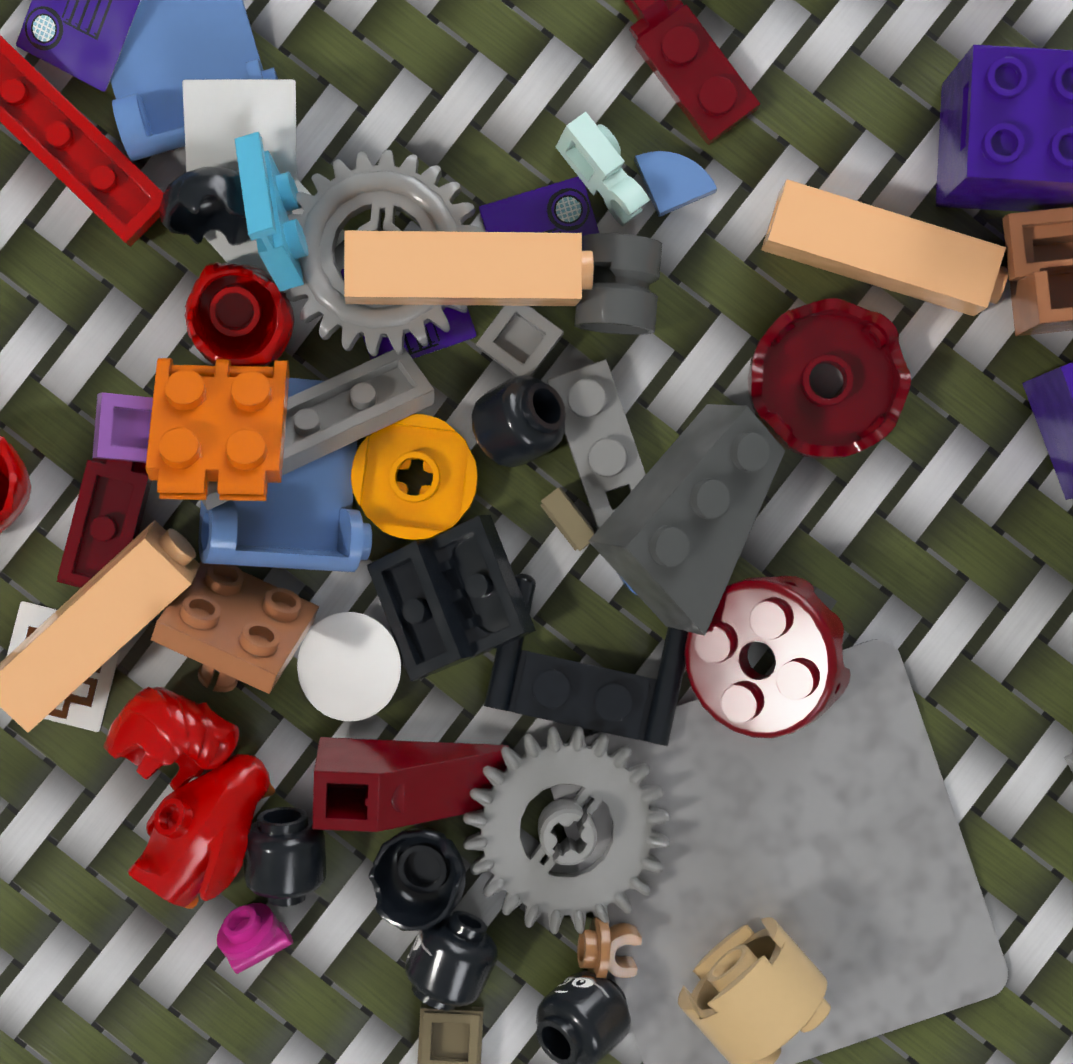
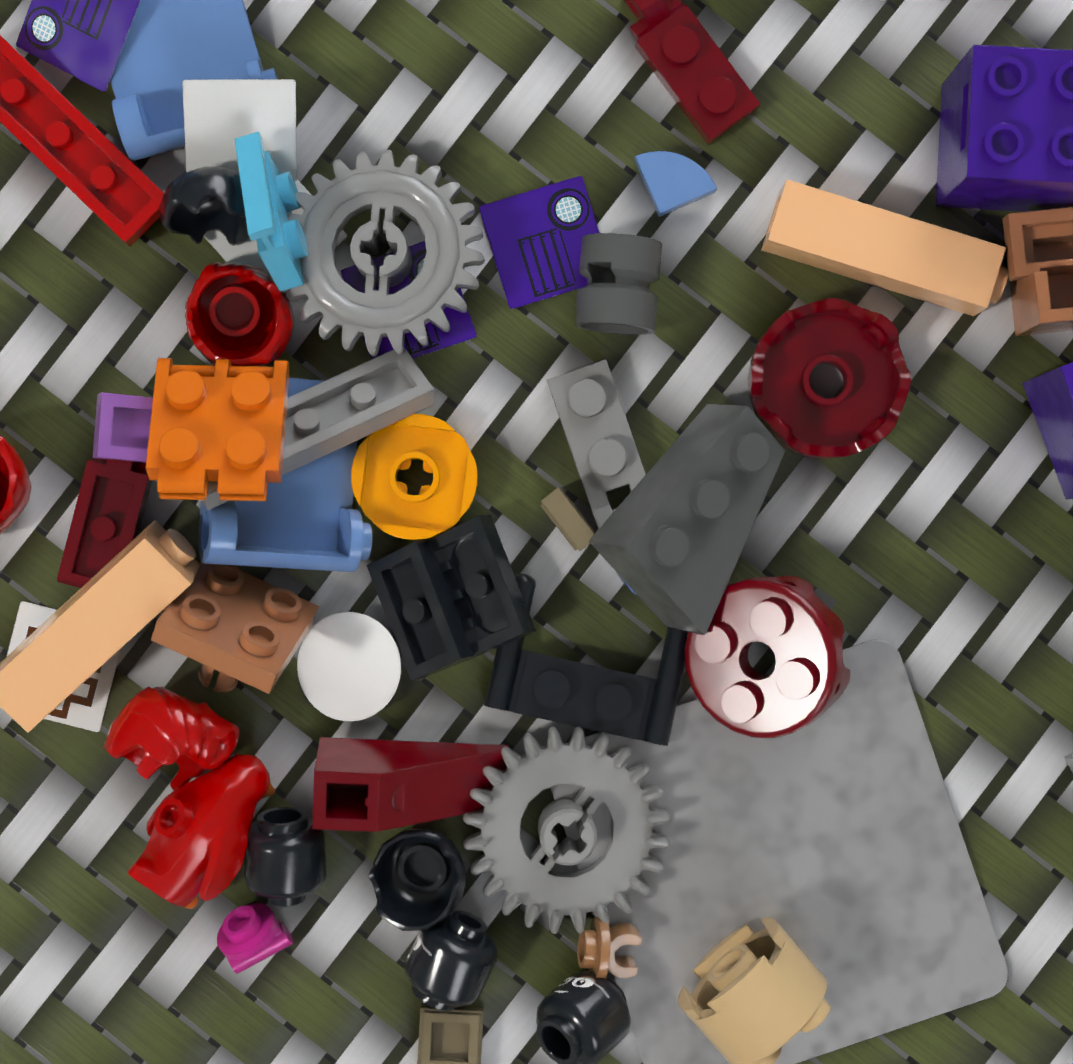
(465, 268): light nougat brick -> none
(518, 421): black head -> none
(519, 339): light grey plate -> none
(597, 161): light aqua plate -> none

